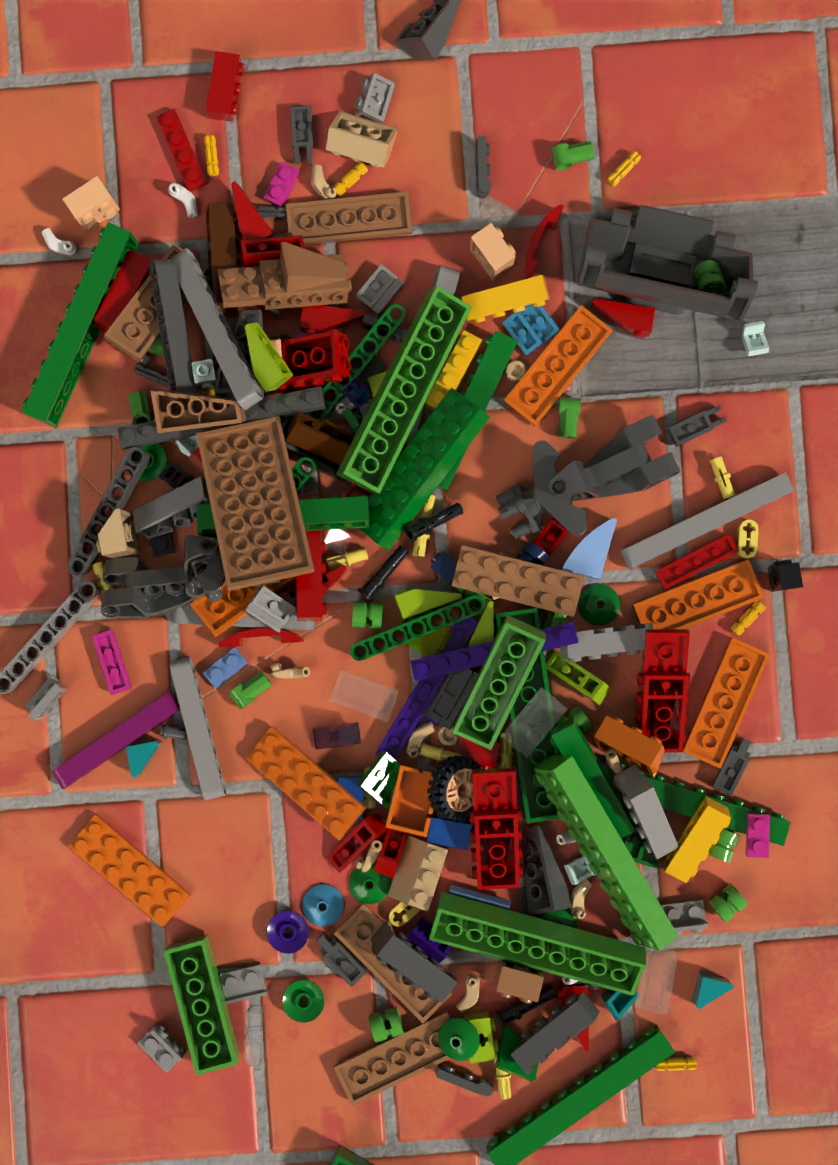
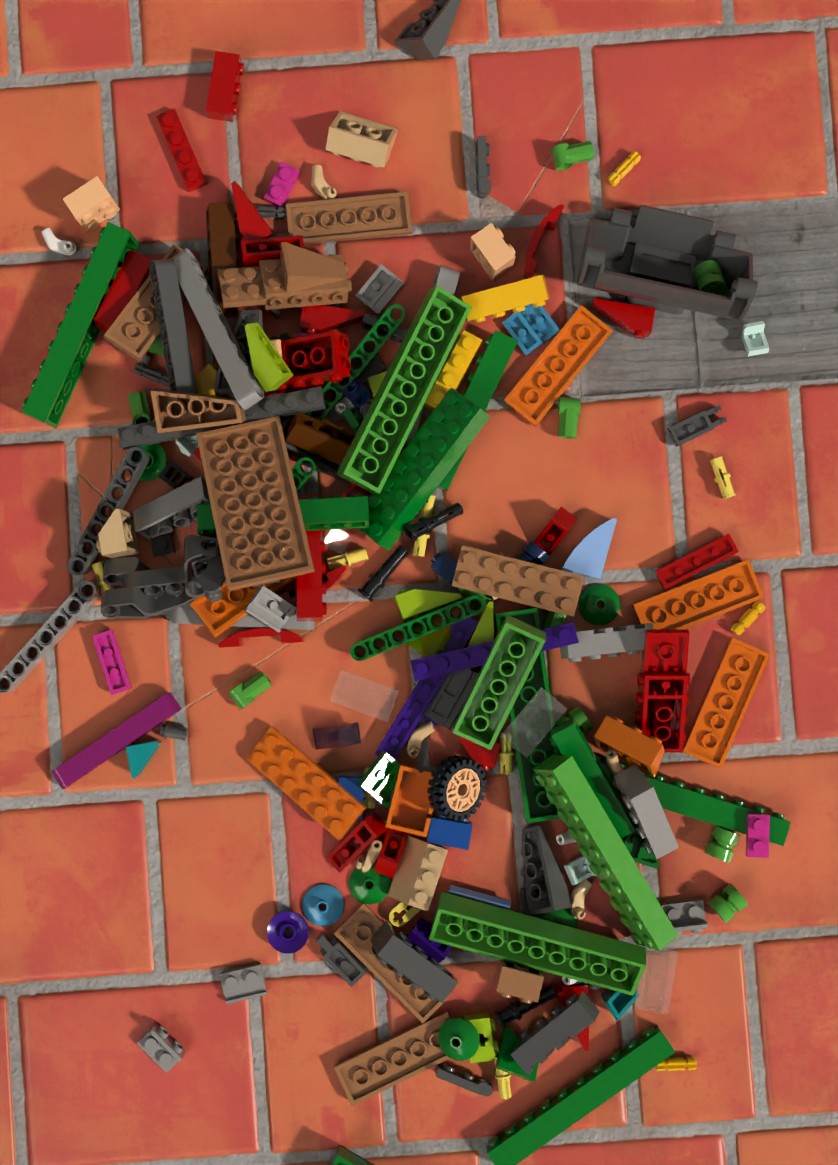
(45, 698): light grey bracket -> none
(129, 870): orange plate -> none
(186, 197): white arm -> none
(197, 728): light grey beam -> none
(202, 1004): bright green brick -> none
(204, 374): light aqua bracket -> none
(211, 155): yellow axle -> none
(225, 667): medium blue plate -> none
(254, 1037): clear piece -> none
(290, 672): tan arm -> none
(299, 1010): green dish -> none
(302, 132): dark grey hinge -> none
(350, 178): yellow axle -> none
(367, 614): bright green wheel -> none
(374, 97): light grey bracket -> none
(378, 1024): bright green wheel -> none
(436, 753): light yellow axle -> none
(447, 737): tan tile -> none
(472, 993): tan arm -> none
(496, 829): red wedge -> none
(515, 371): tan tile -> none
(578, 678): lime slope -> none
(615, 470): dark grey piece -> none
(697, 839): yellow brick -> none
(707, 520): light grey beam -> none
(709, 988): teal slope -> none
(733, 767): dark grey hinge -> none
(752, 539): light yellow beam -> none
(785, 576): black brick -> none

